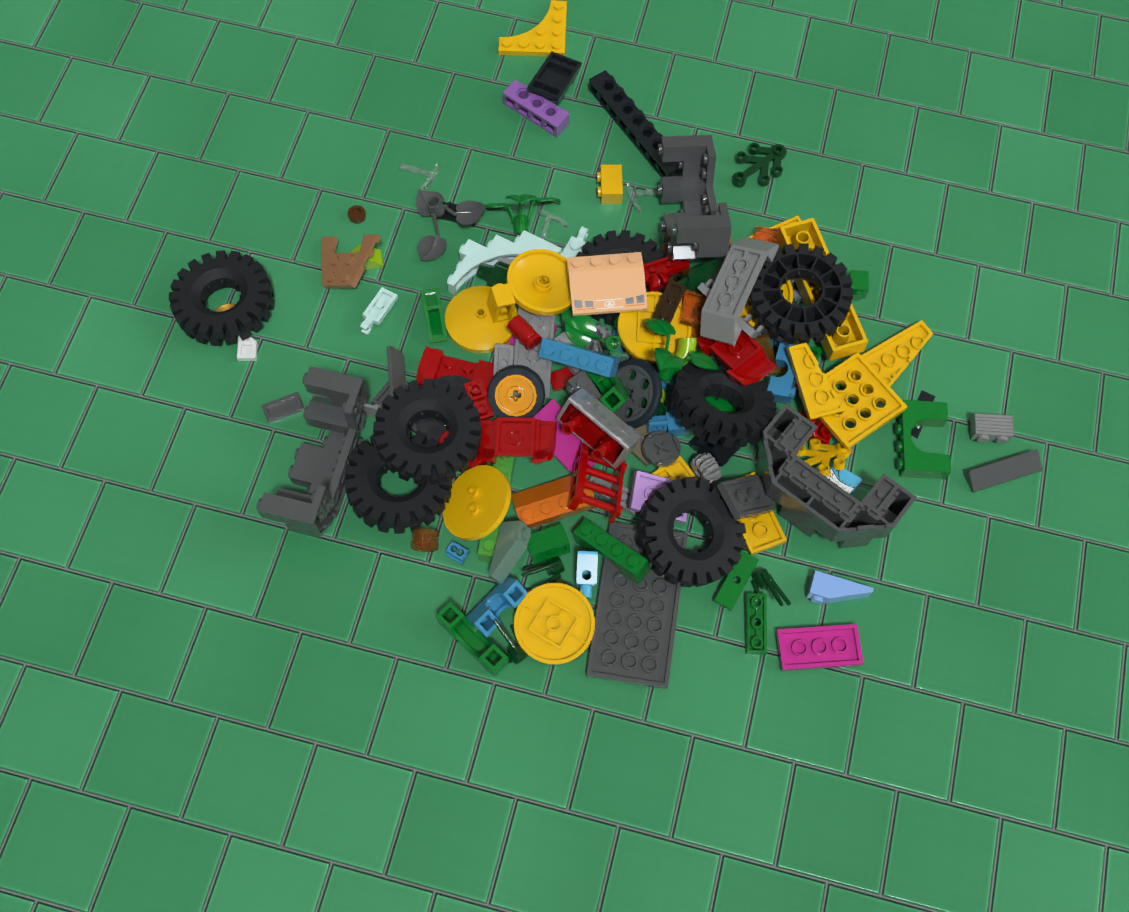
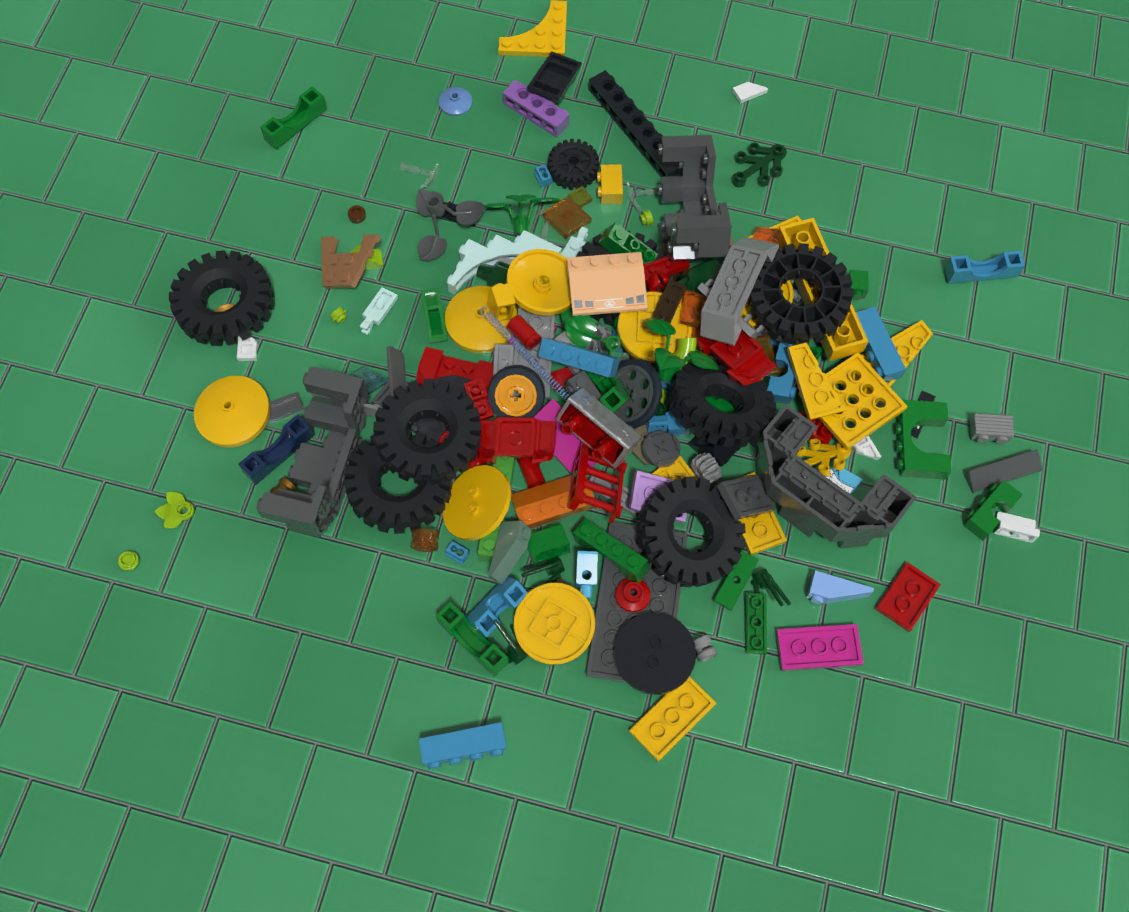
(128, 560): none -> lime plate
(173, 510): none -> lime plate
(232, 411): none -> yellow dish
(260, 464): none -> dark blue arch
(283, 484): none -> pearl gold wheel
(309, 106): none -> green arch
(338, 315): none -> lime plate
(372, 379): none -> clear light blue slope
(455, 101): none -> medium blue dish
(462, 745): none -> dark azure brick
(524, 351): none -> light blue piece
(532, 473): none -> red piece
(539, 175): none -> dark azure piece
(567, 217): none -> clear orange plate
(577, 153): none -> black wheel
(581, 196): none -> clear yellow tile
(619, 241): none -> green slope
(629, 602): none -> red piece
(646, 218): none -> lime plate
(654, 653): none -> black plate
(672, 718): none -> yellow tile
(704, 648): none -> light grey wheel
(748, 91): none -> white tile
(867, 449): none -> white tile
(880, 348): none -> dark azure brick
(907, 597): none -> red tile
(983, 521): none -> green arch
(1003, 266): none -> dark azure arch
(1016, 527): none -> white panel

